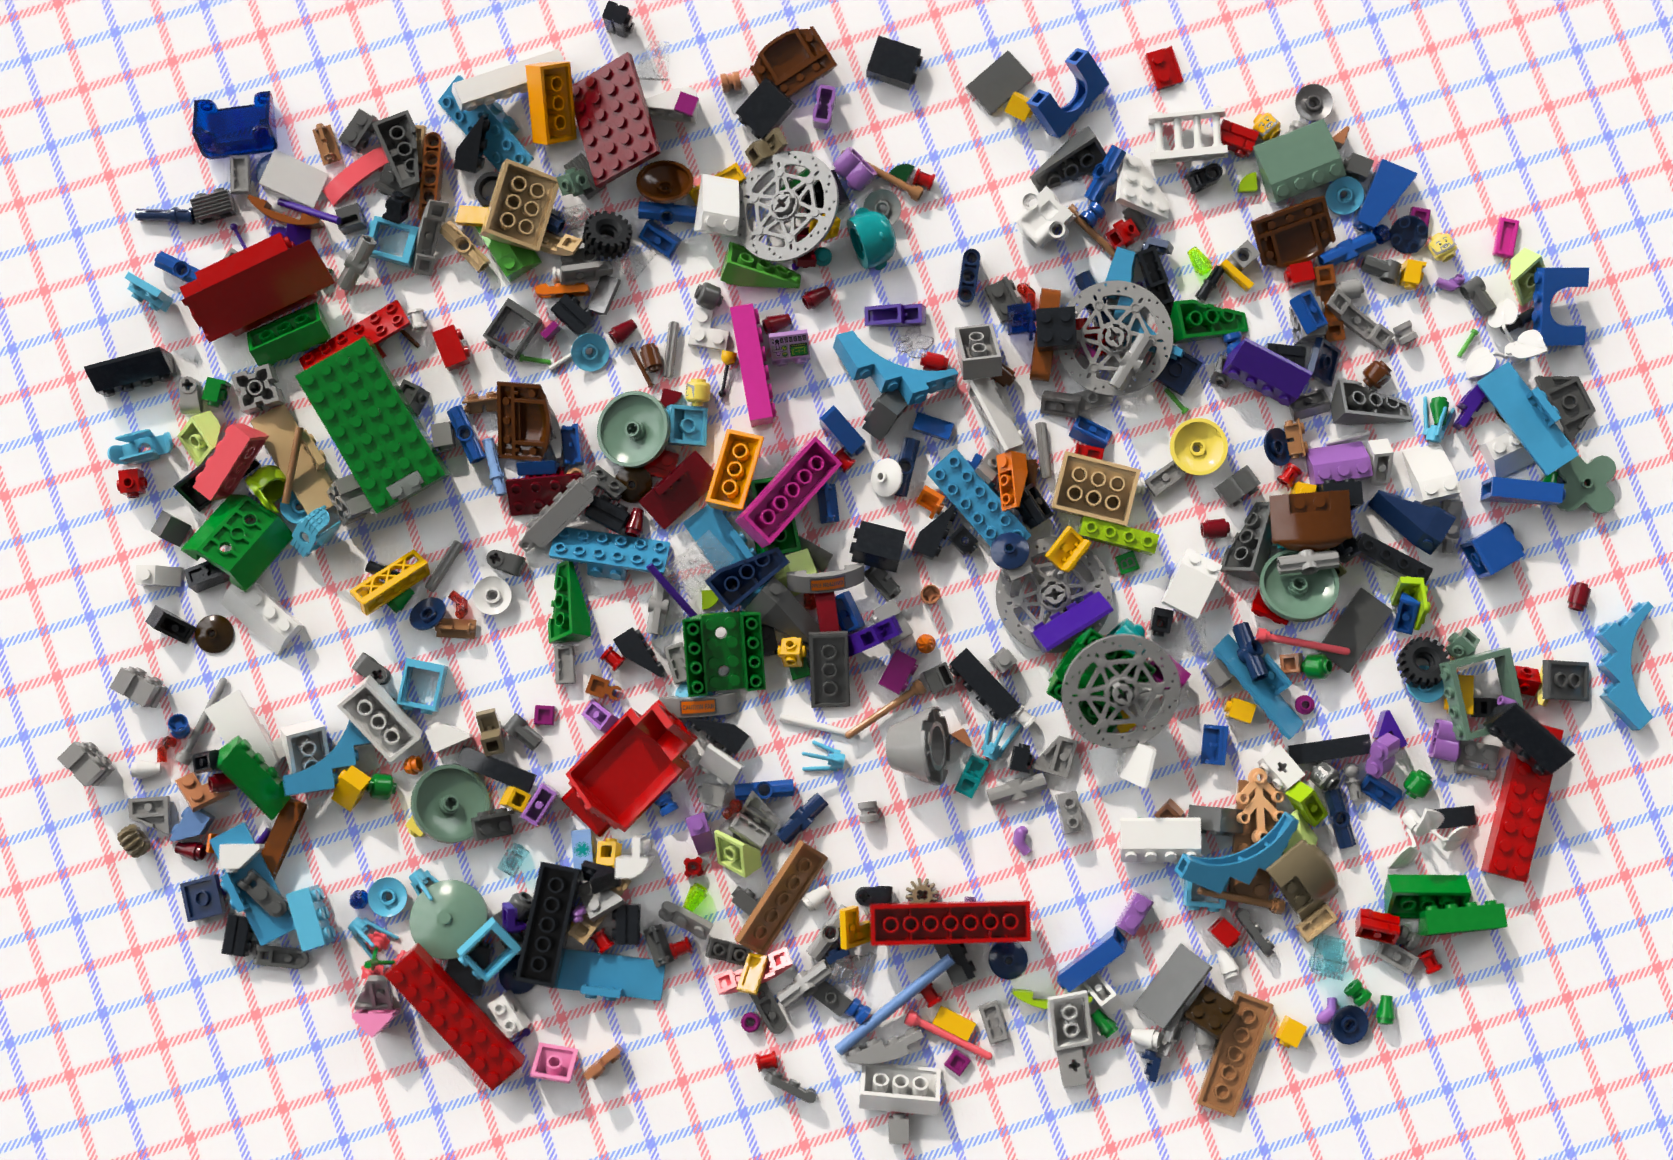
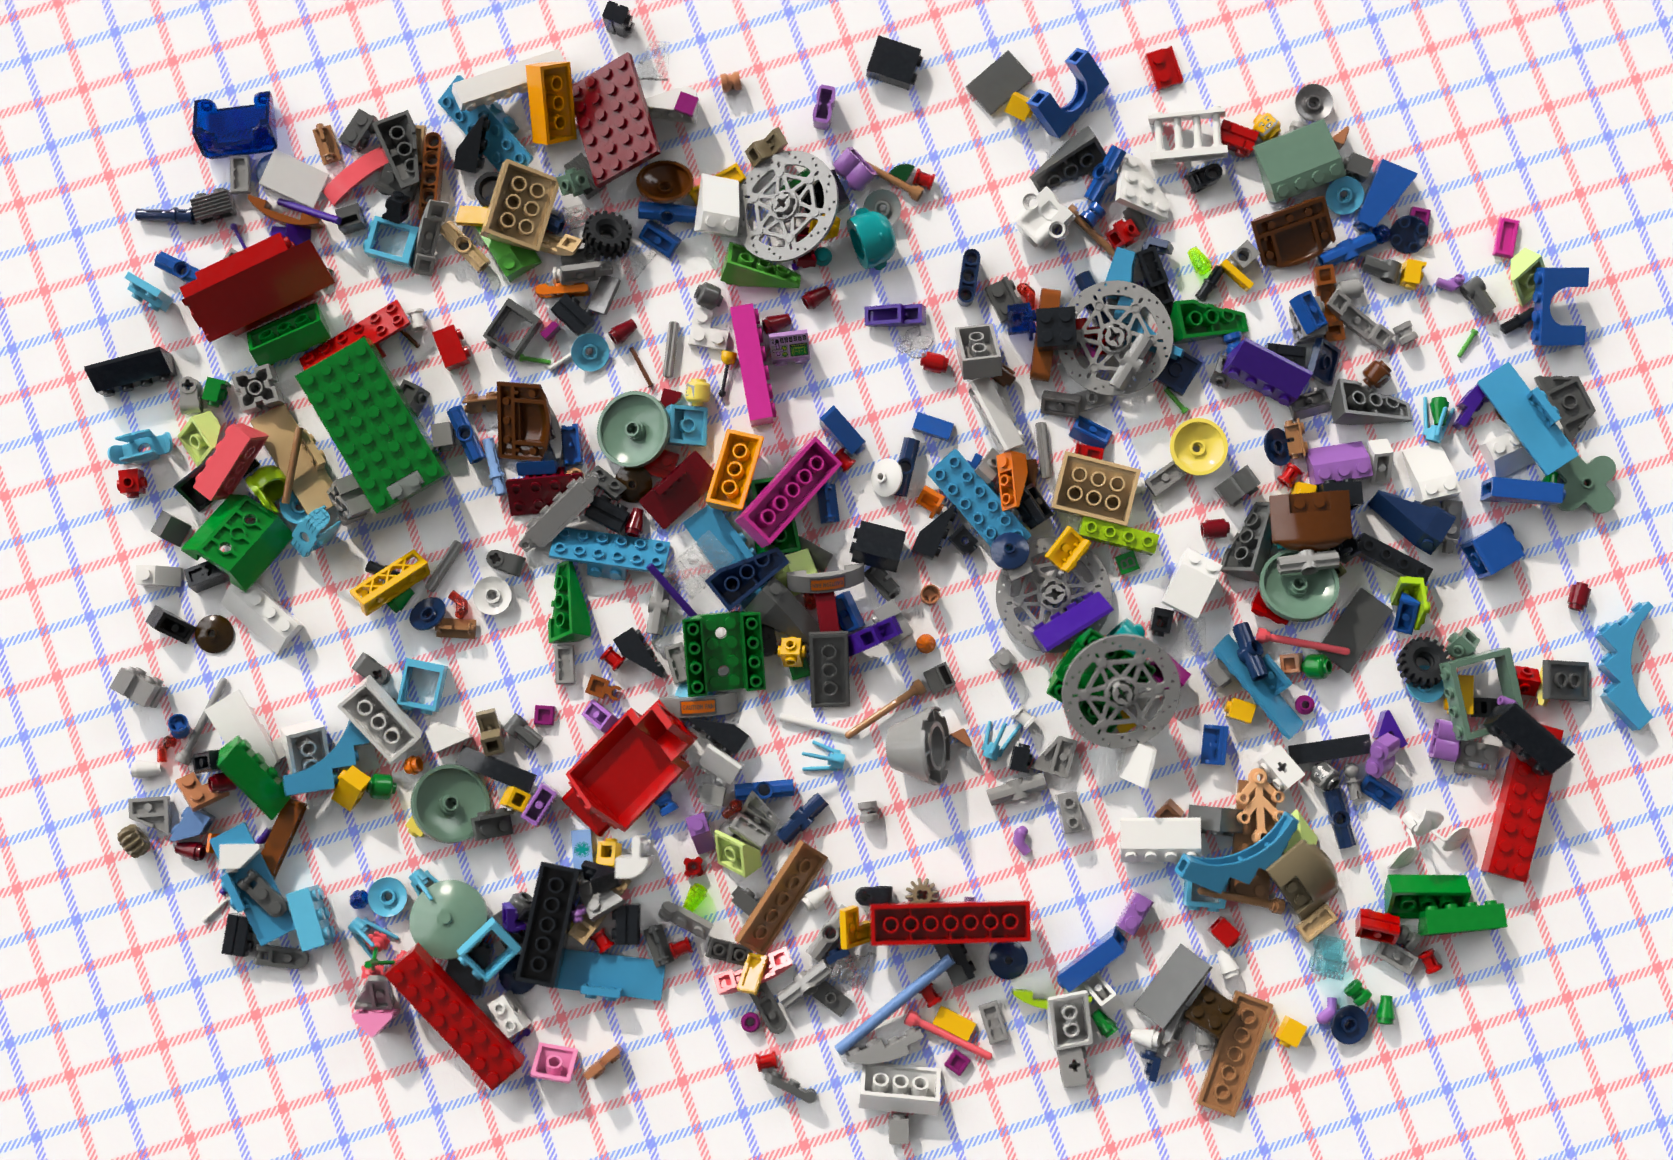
(86, 763): light grey brick -> none
(203, 898): dark blue plate -> none
(356, 262): light grey piece -> none
(513, 859): clear light blue bracket -> none
(651, 357): reddish brown brick -> none
(709, 599): lime tile -> none
(765, 109): black brick -> none
(794, 60): reddish brown slope -> none
(861, 1014): blue wheel -> none
(885, 413): dark grey brick -> none
(888, 376): dark azure arch -> none
(897, 672): magenta brick -> none
(972, 775): teal slope -> none
(984, 684): black brick -> none
(1248, 184): lime tile -> none
(1254, 931): dark grey plate -> none
(1299, 274): red brick -> none
(1307, 803): lime brick -> none
(1347, 438): white piece -> none
(1418, 784): green head -> none
(1442, 247): light yellow head -> none
(1457, 816): black slope -> none
(1528, 345): white plant -> none

